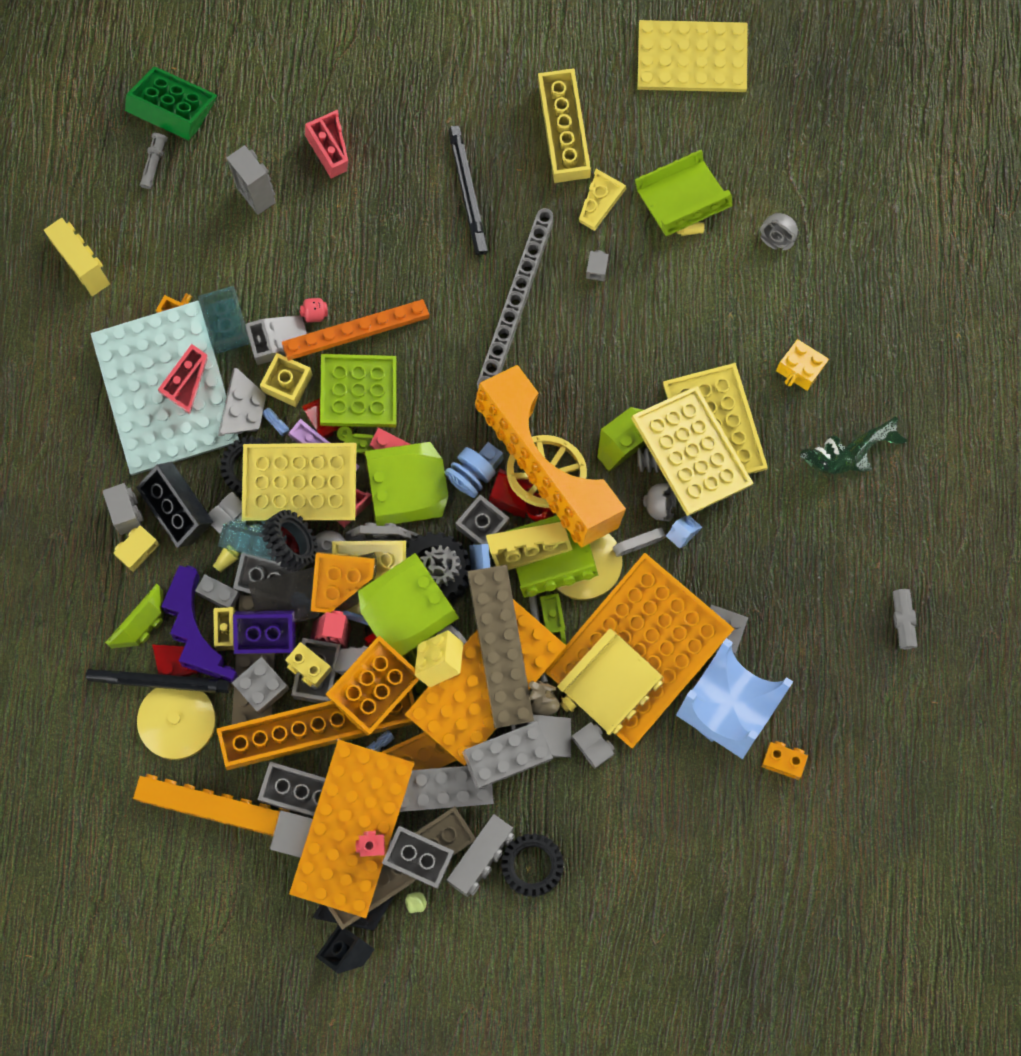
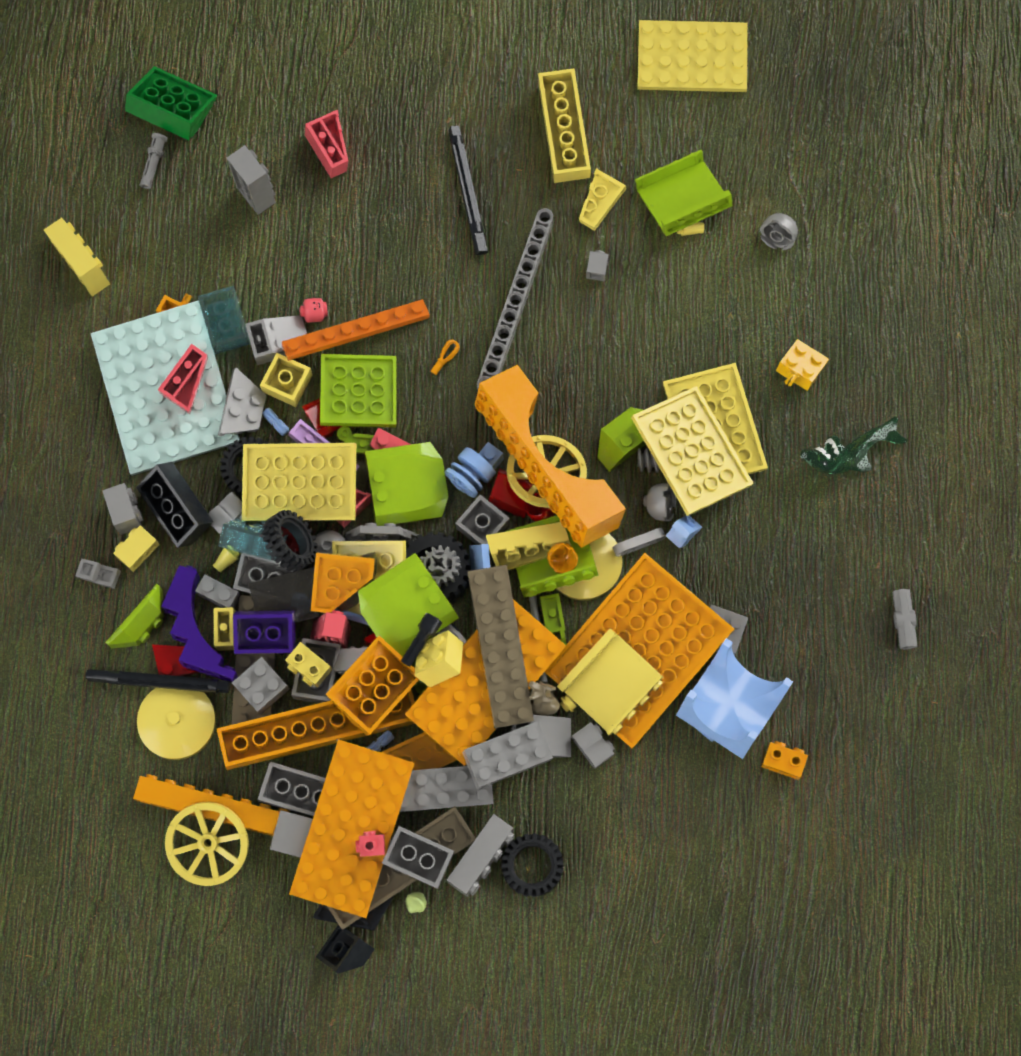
(98, 573): none -> light grey slope
(203, 846): none -> light yellow wheel
(427, 627): none -> black piece
(439, 364): none -> light orange piece
(562, 558): none -> light orange hair

